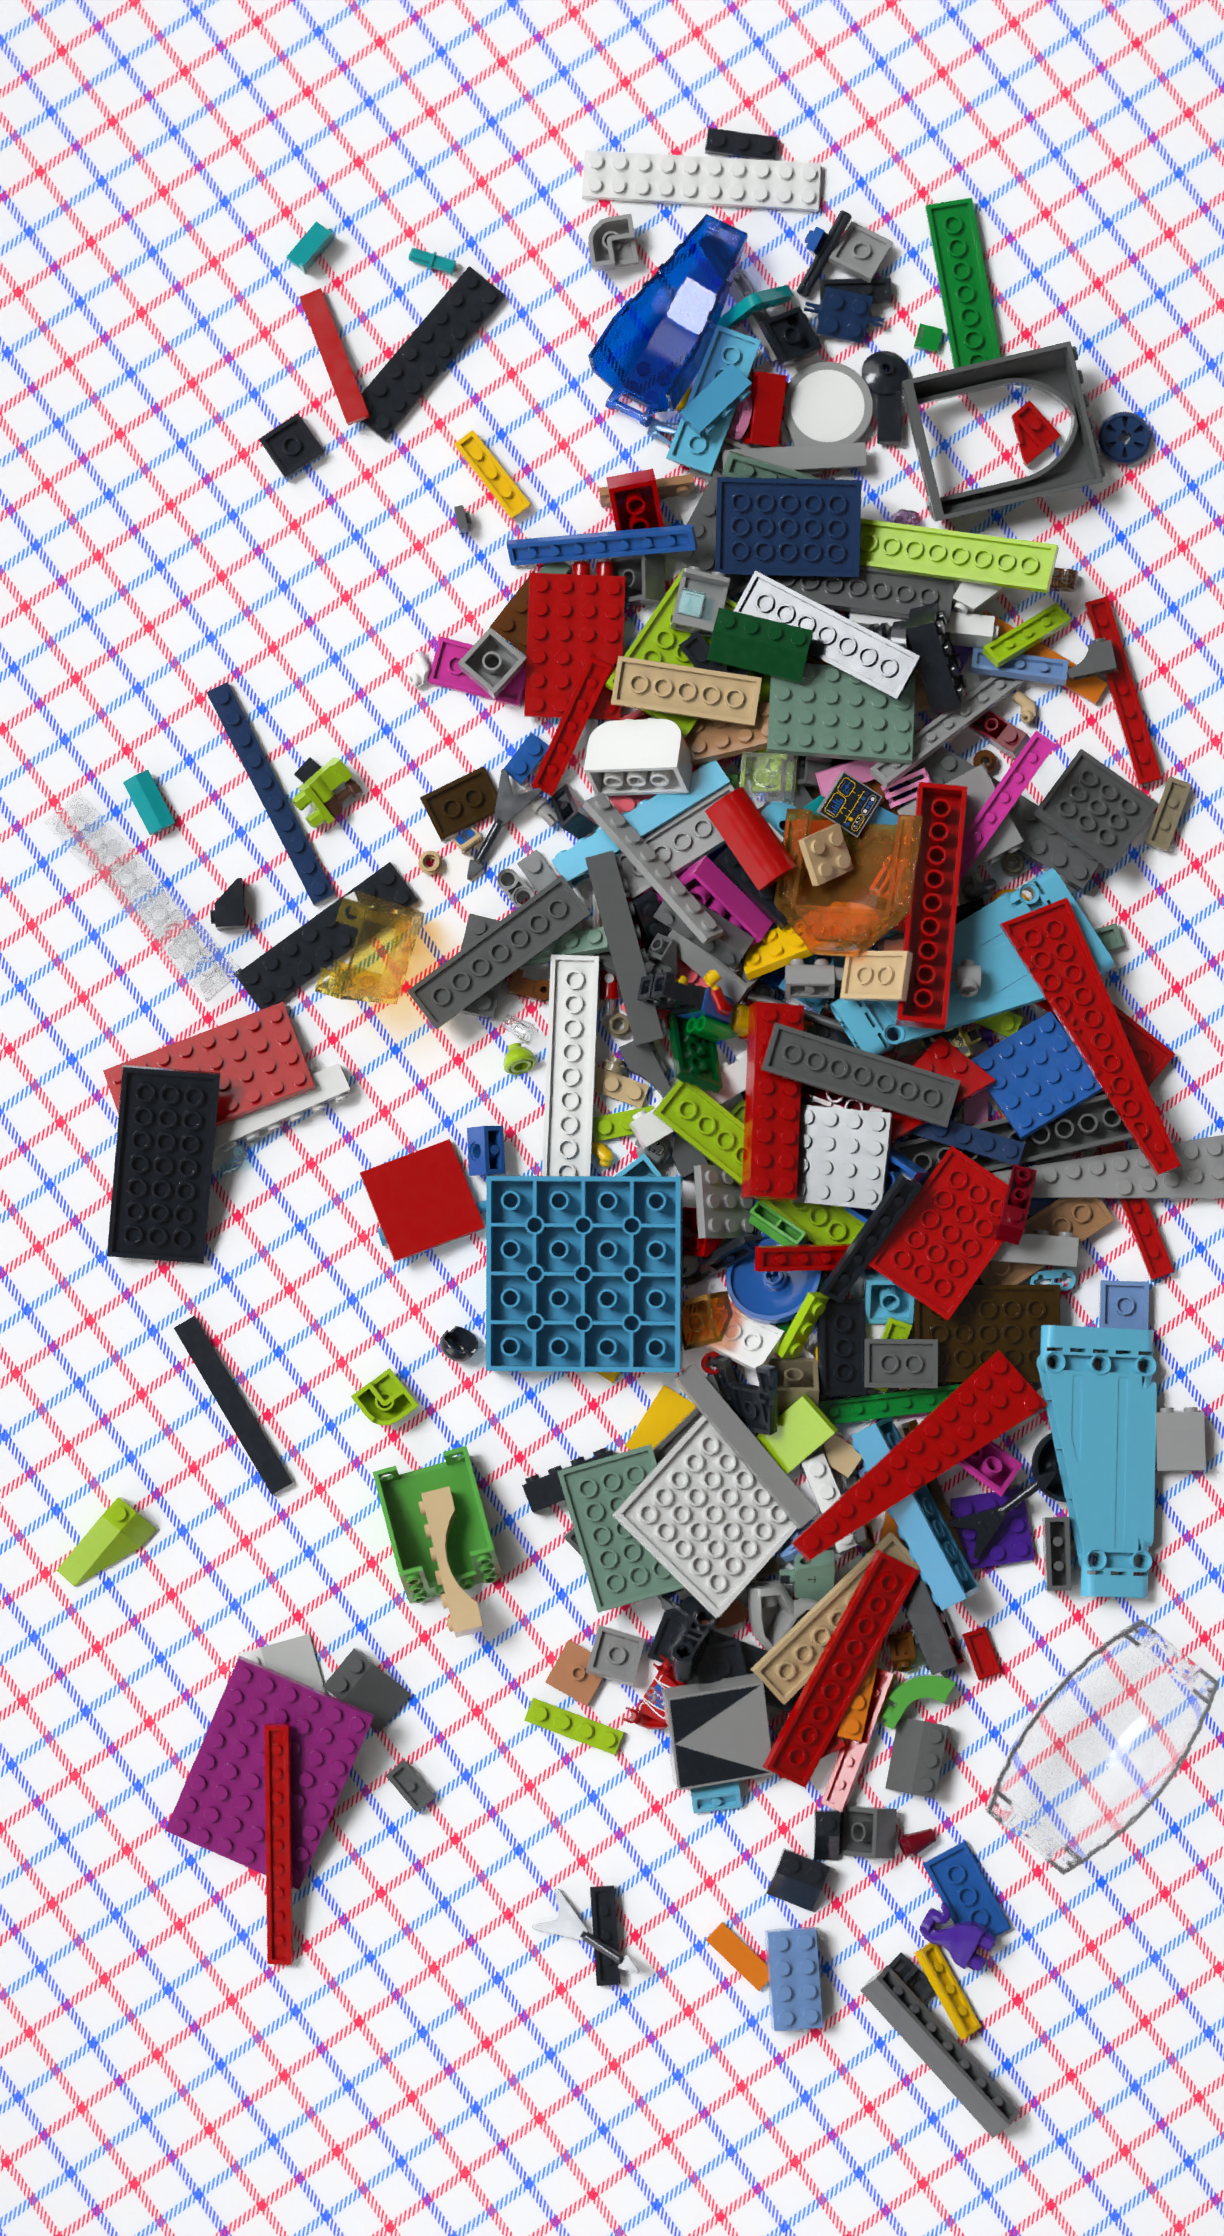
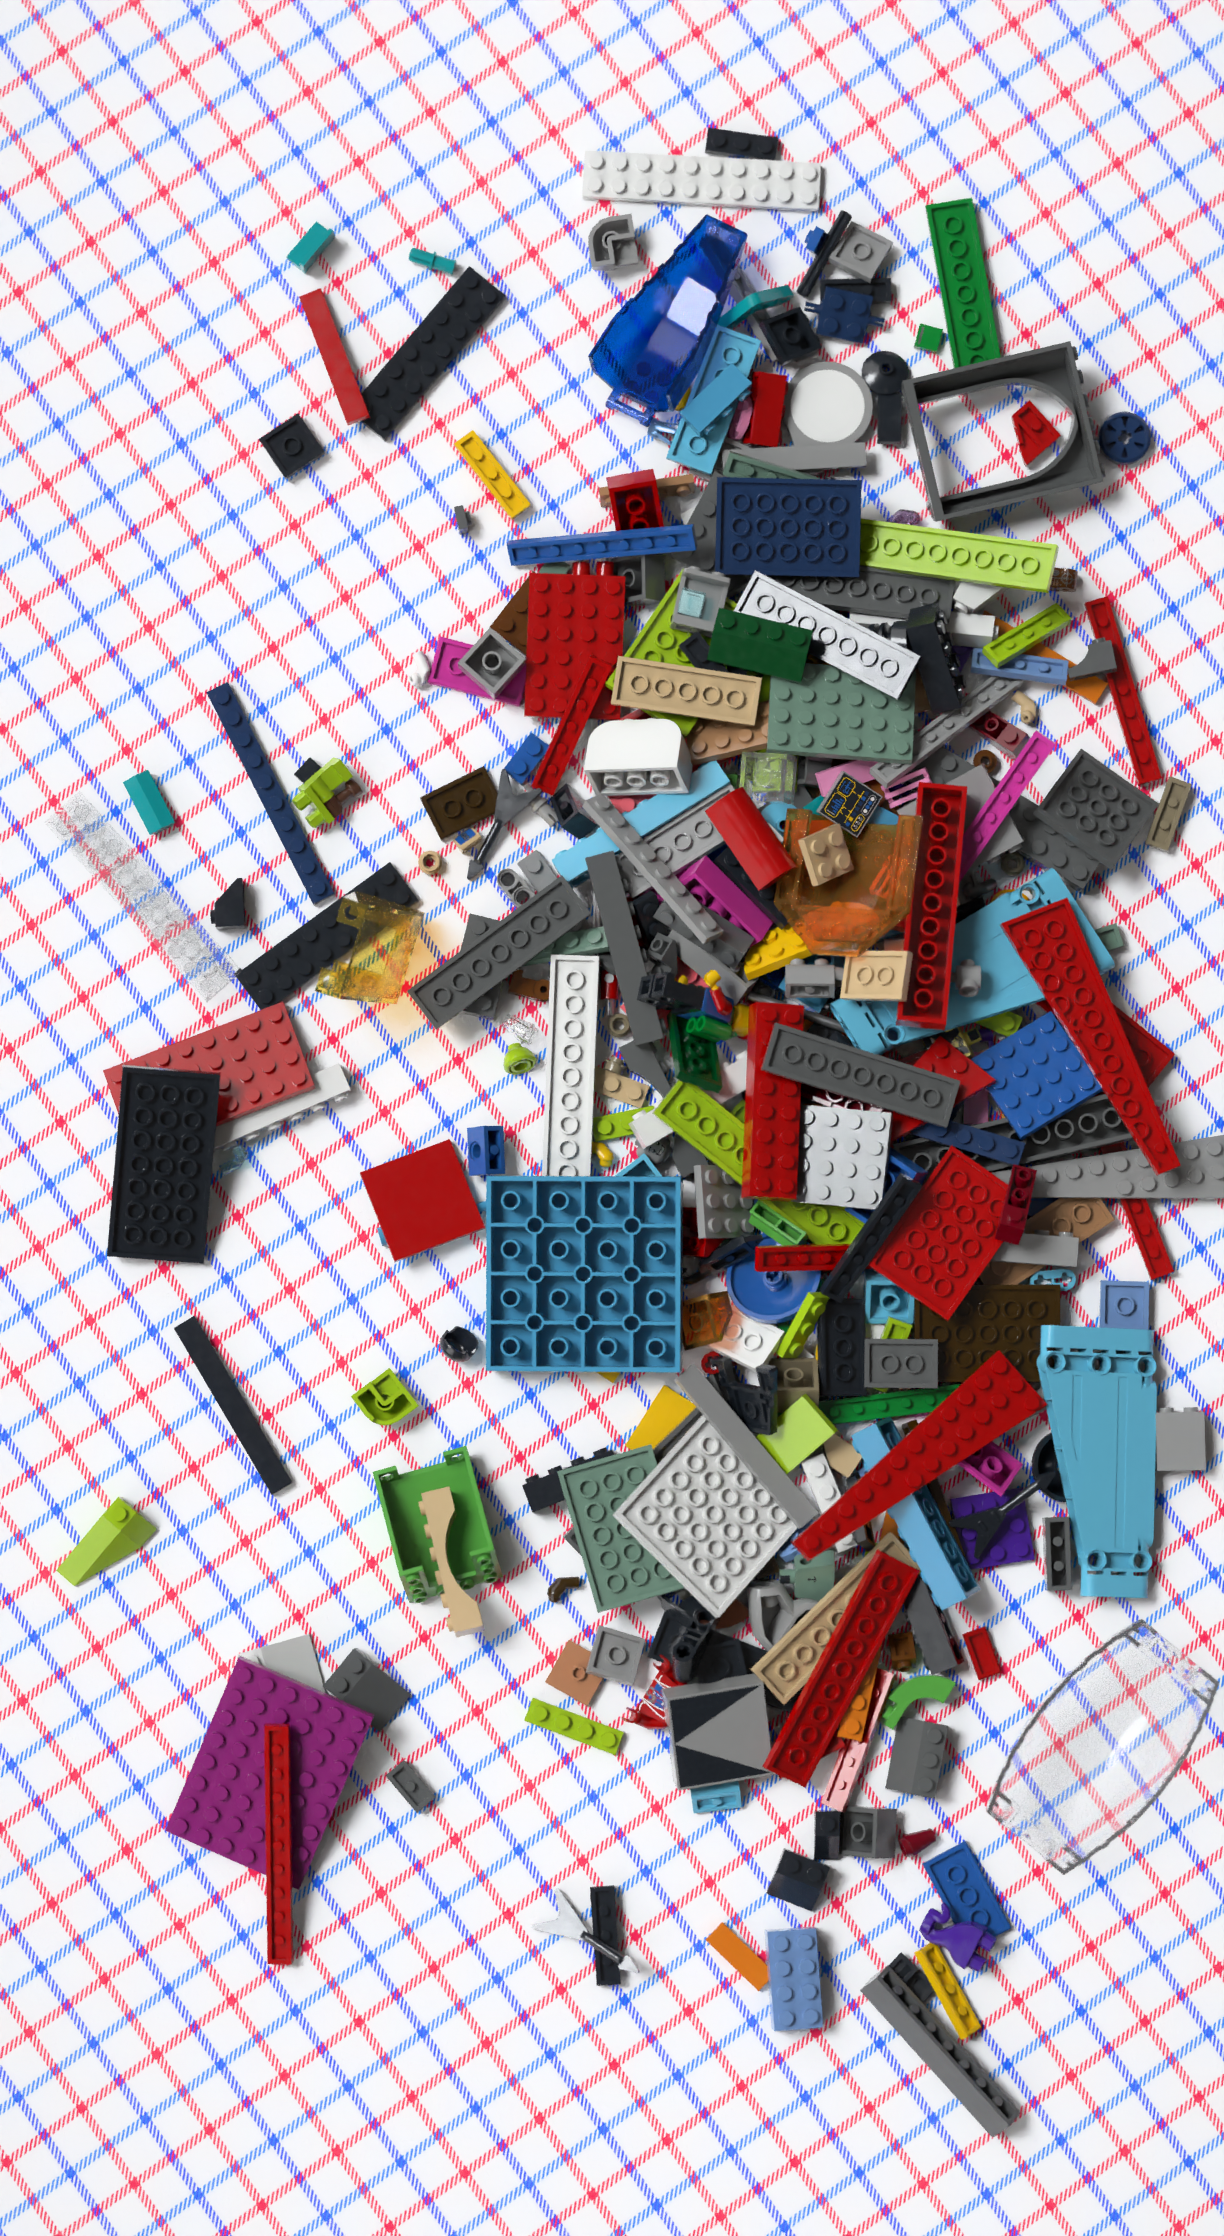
(558, 1587): none -> dark brown arm

